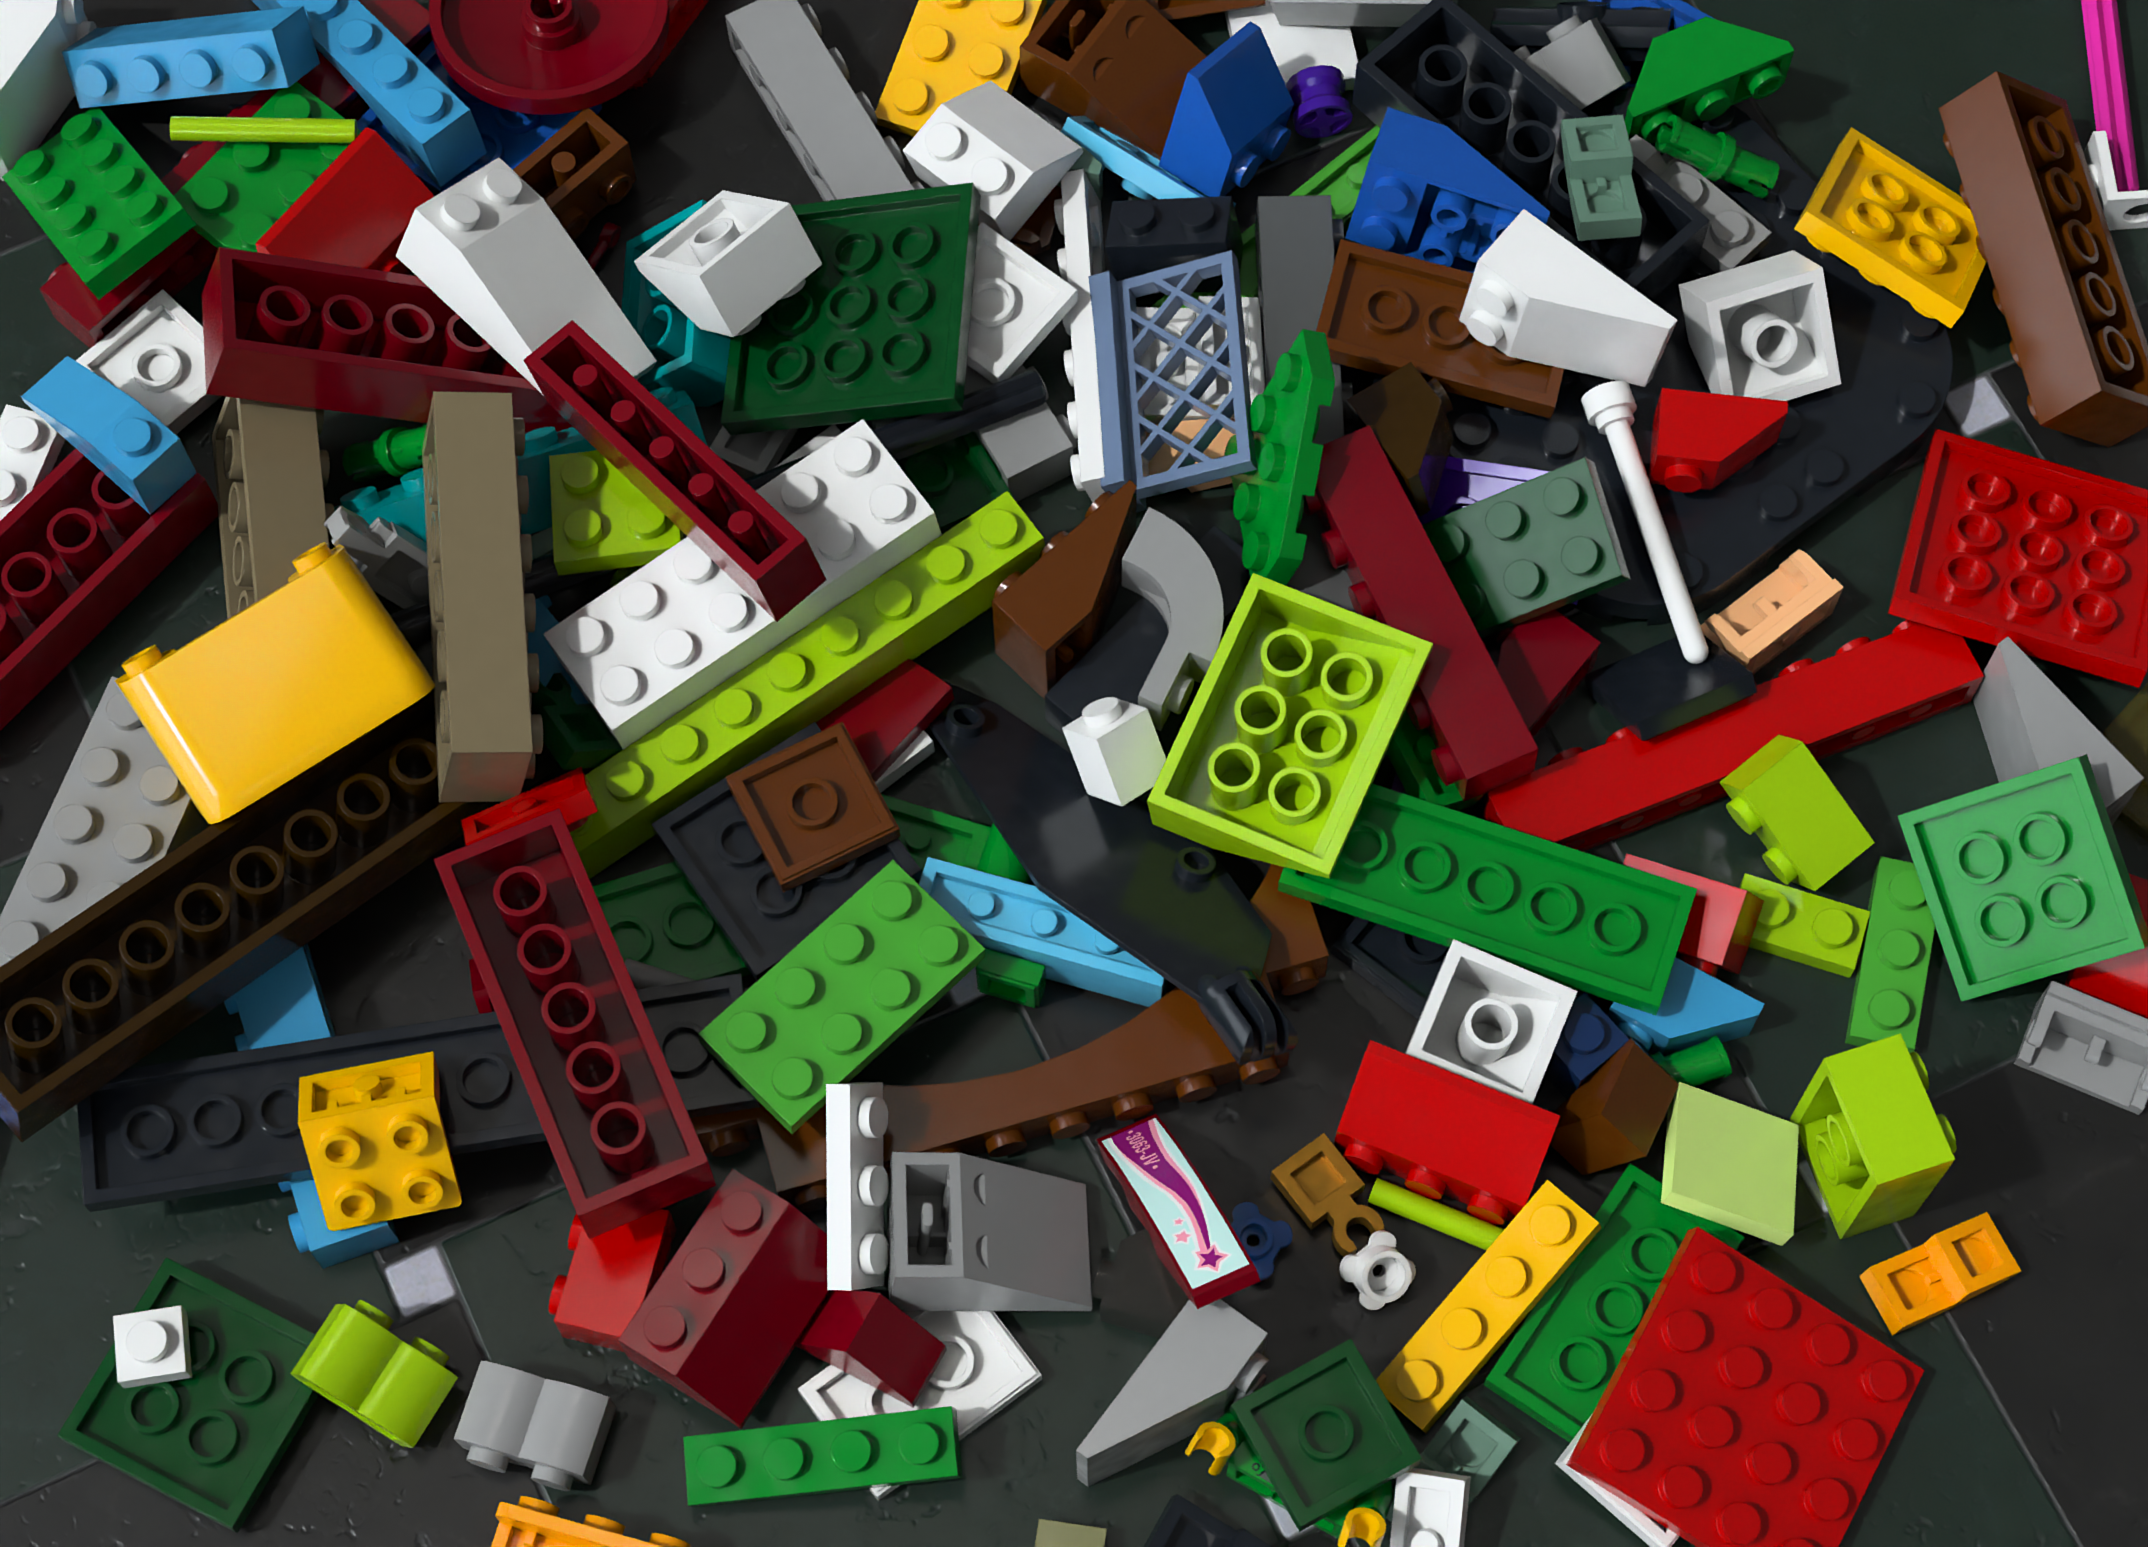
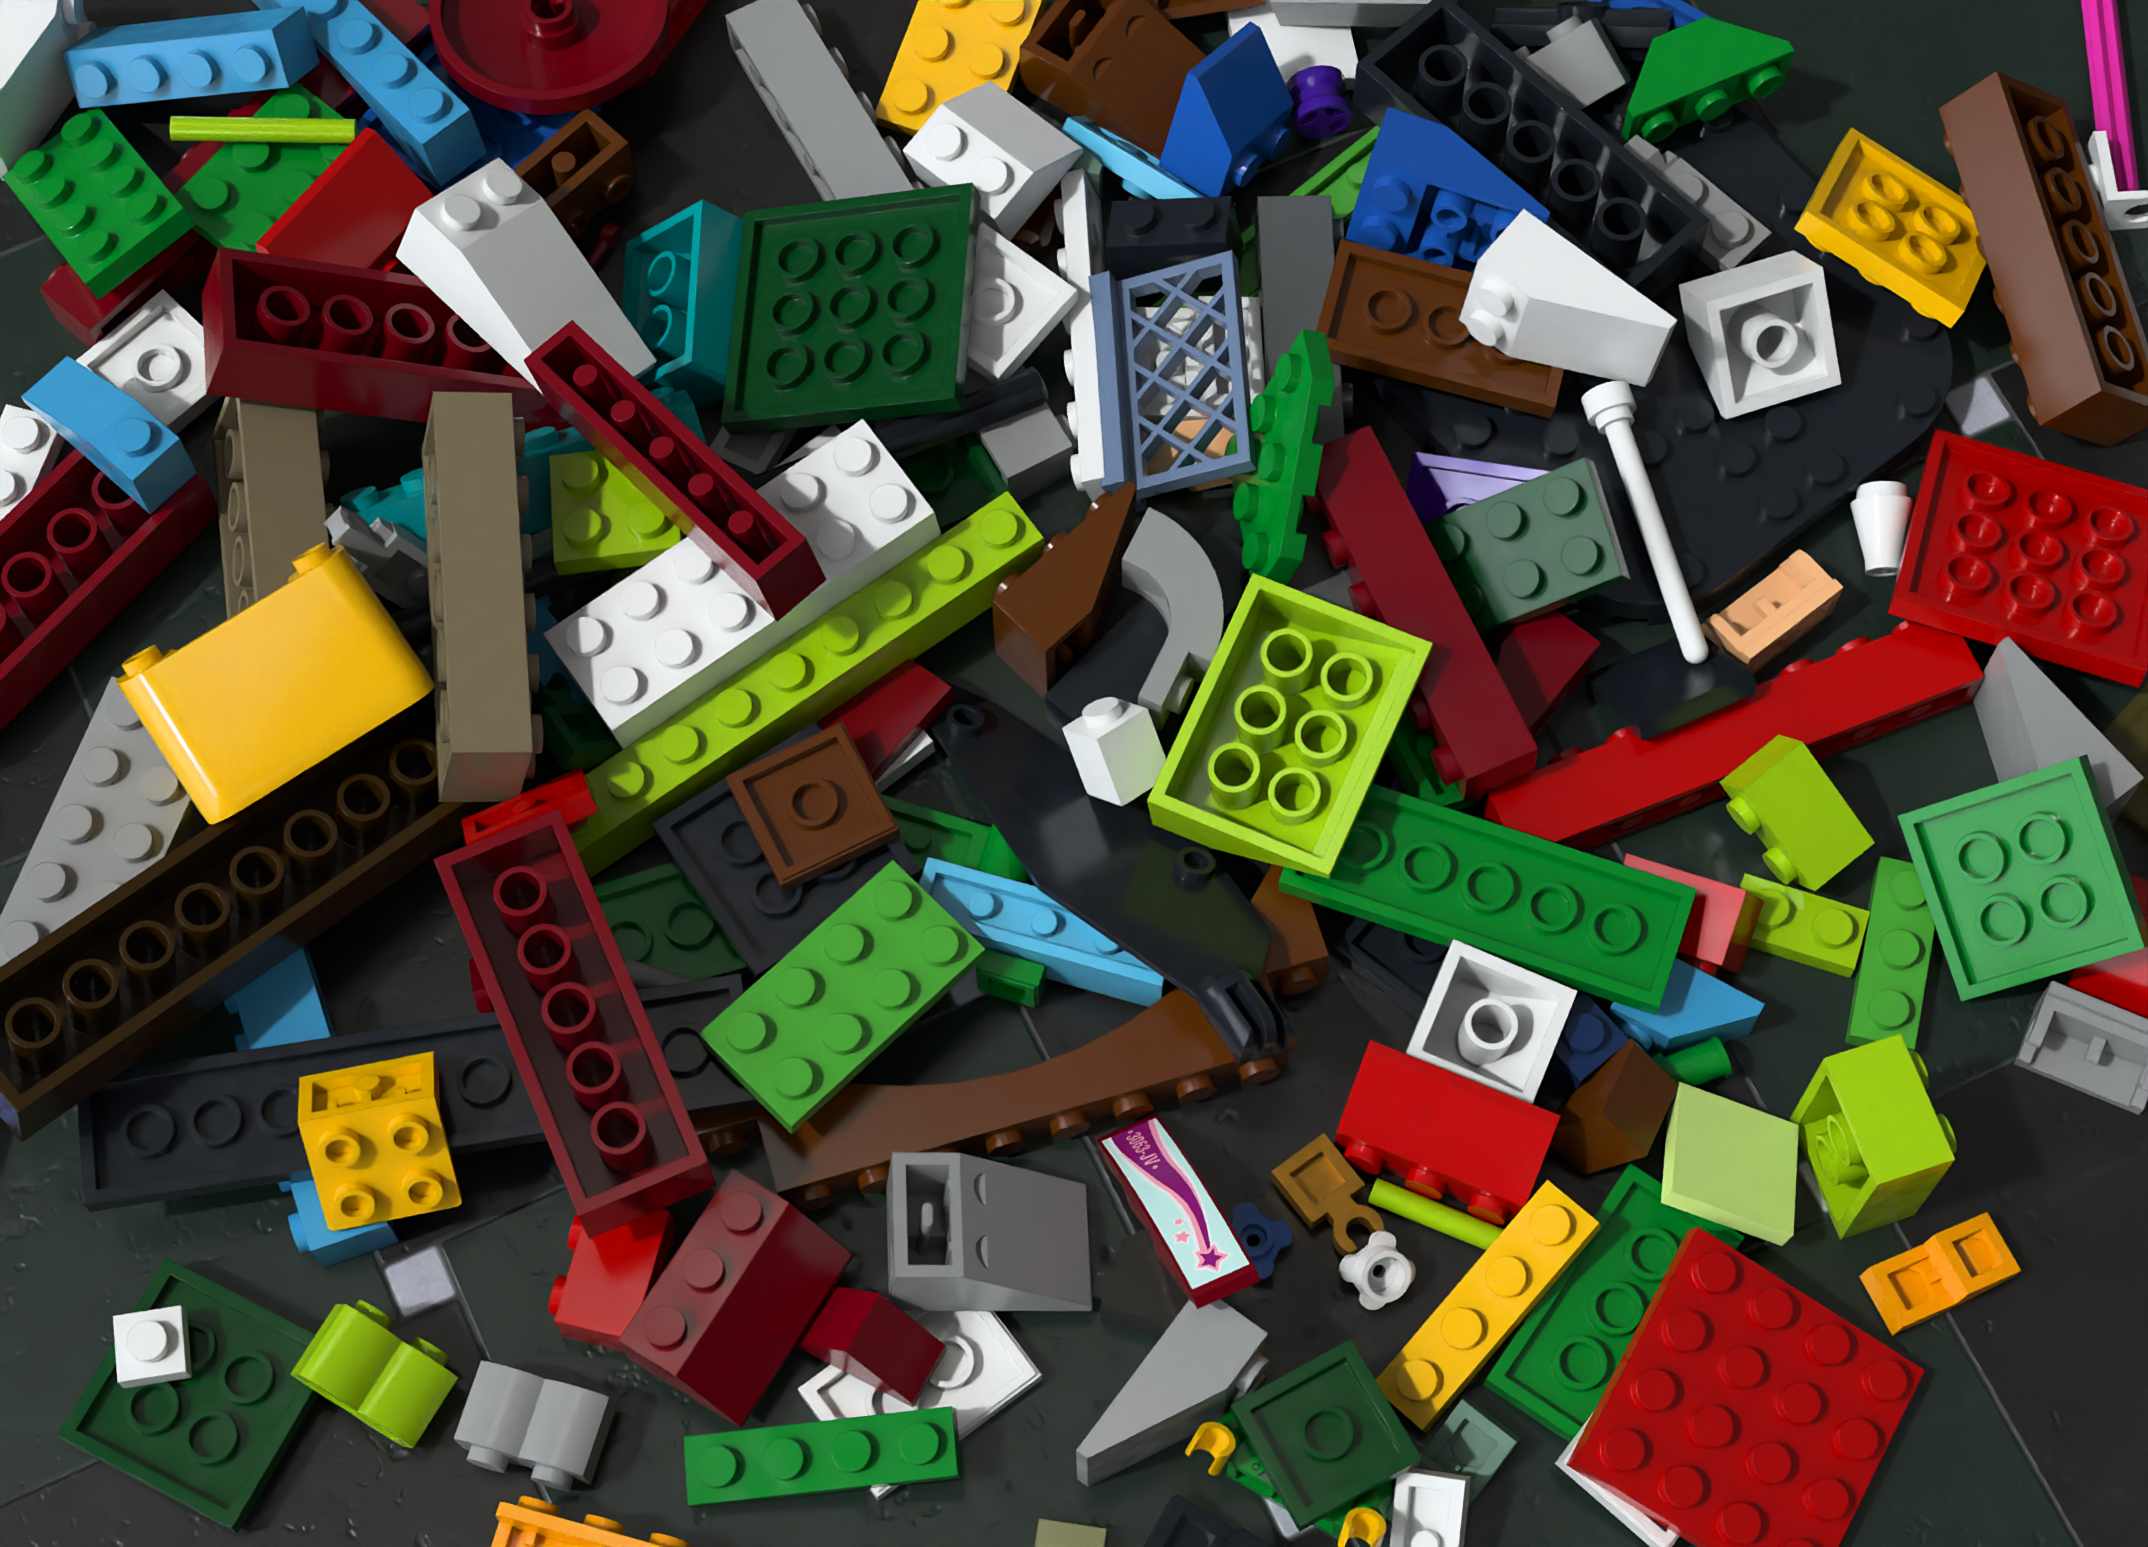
(393, 453): green pin -> none
(731, 261): white slope -> none
(856, 1185): white plate -> none
(1410, 428): dark brown slope -> none
(1600, 177): sand green slope -> none
(1709, 436): red slope -> none
(1717, 156): green pin -> none
(1882, 525): none -> white cone

